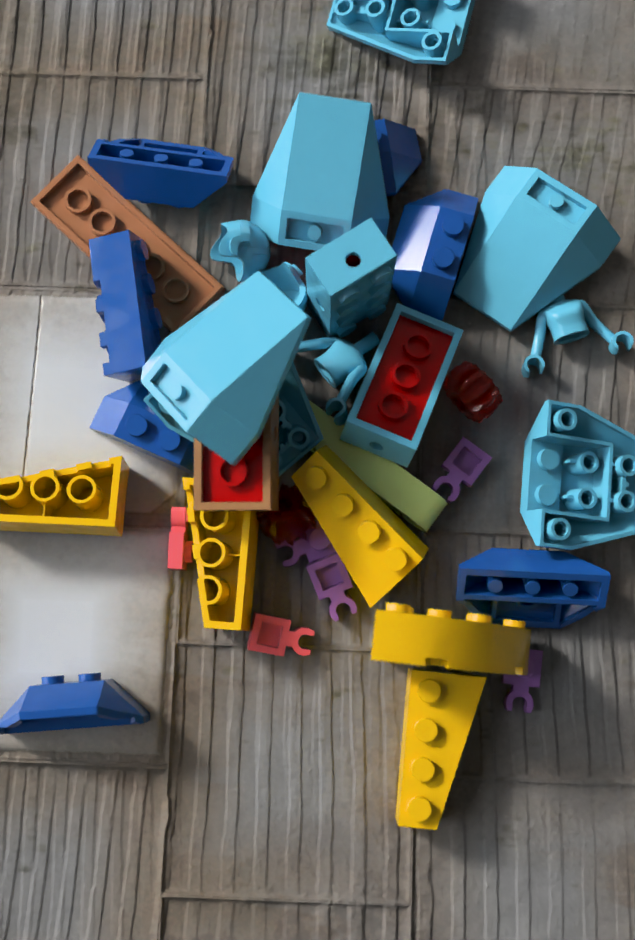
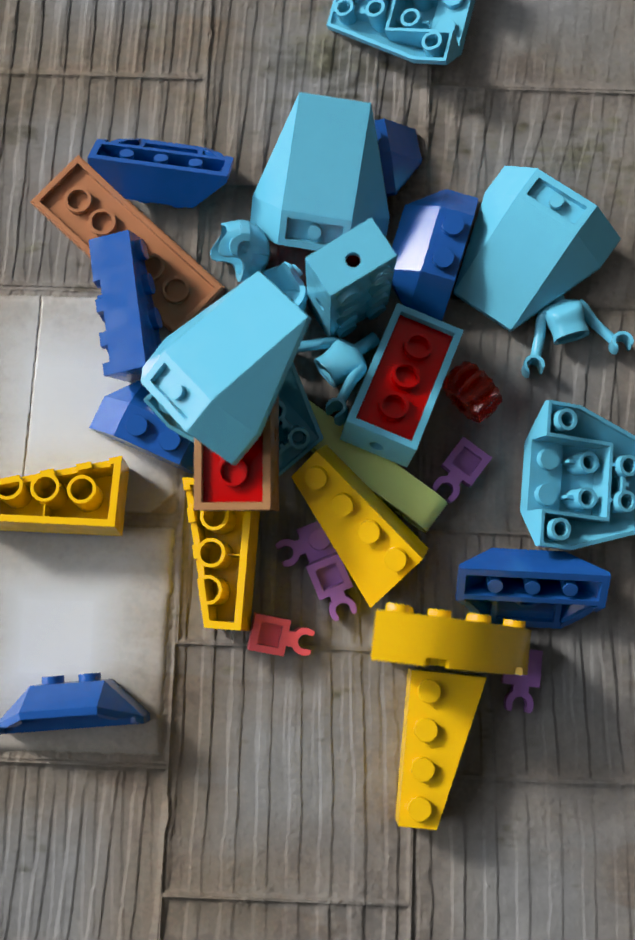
(179, 547): coral plate -> none
(291, 519): clear red gear -> none

